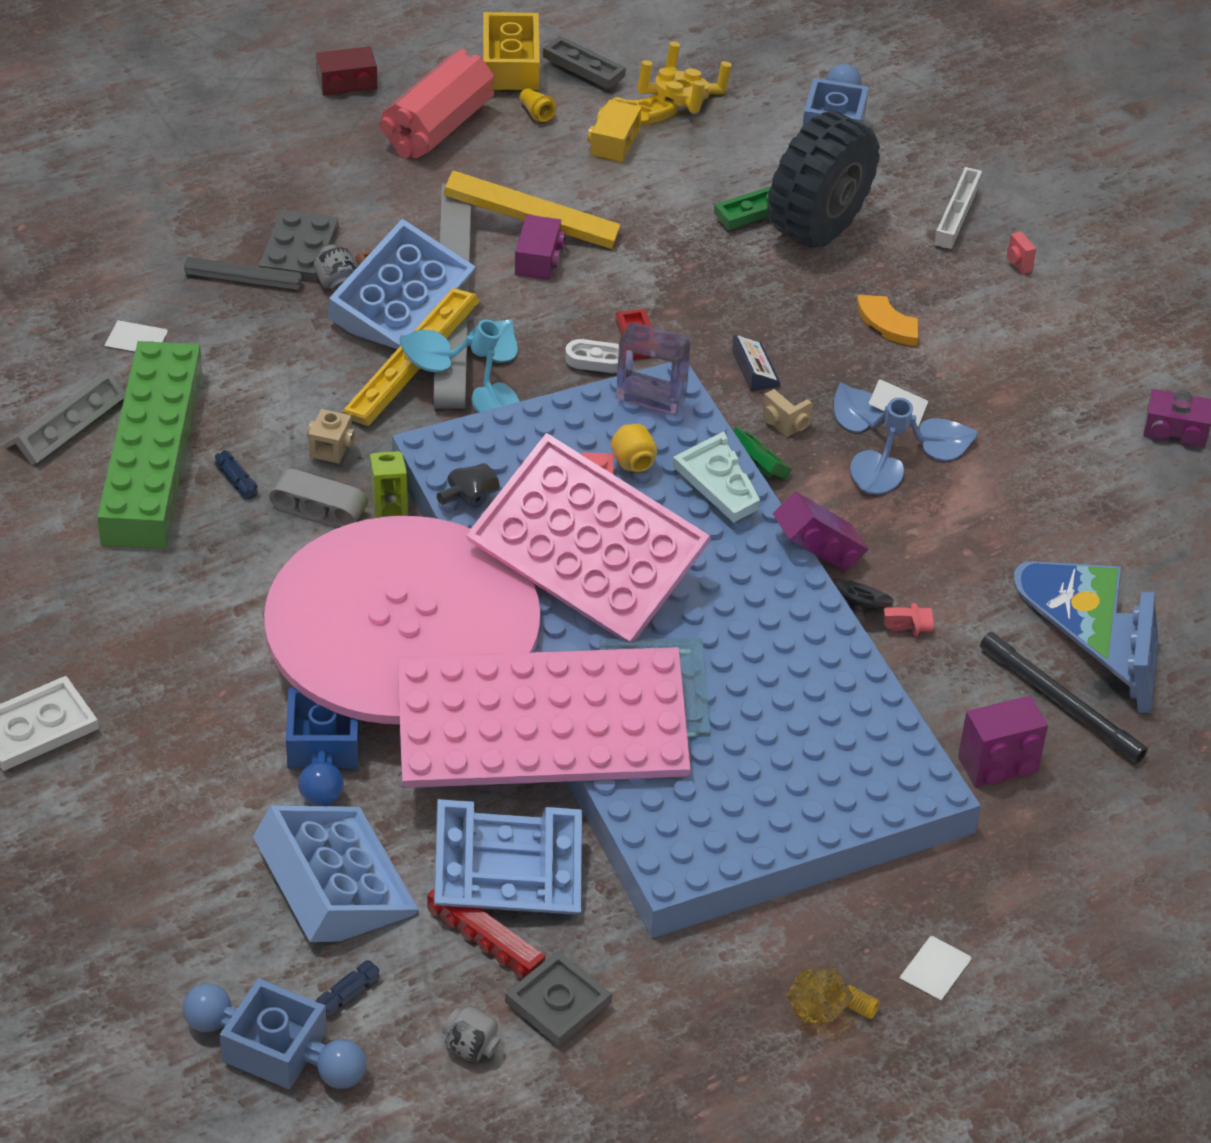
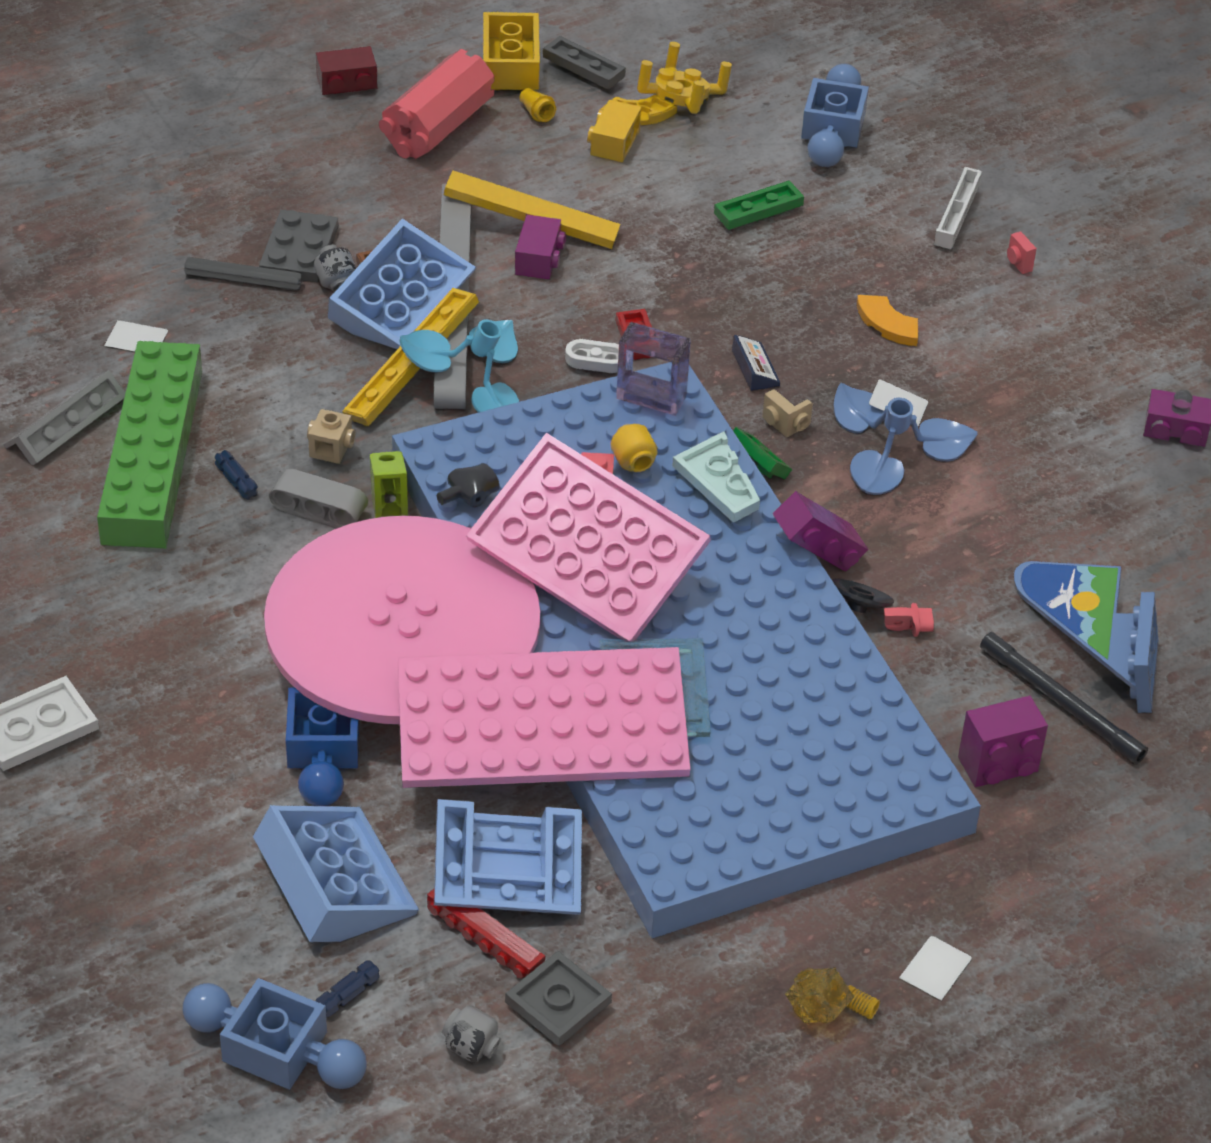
(823, 179): black wheel -> none

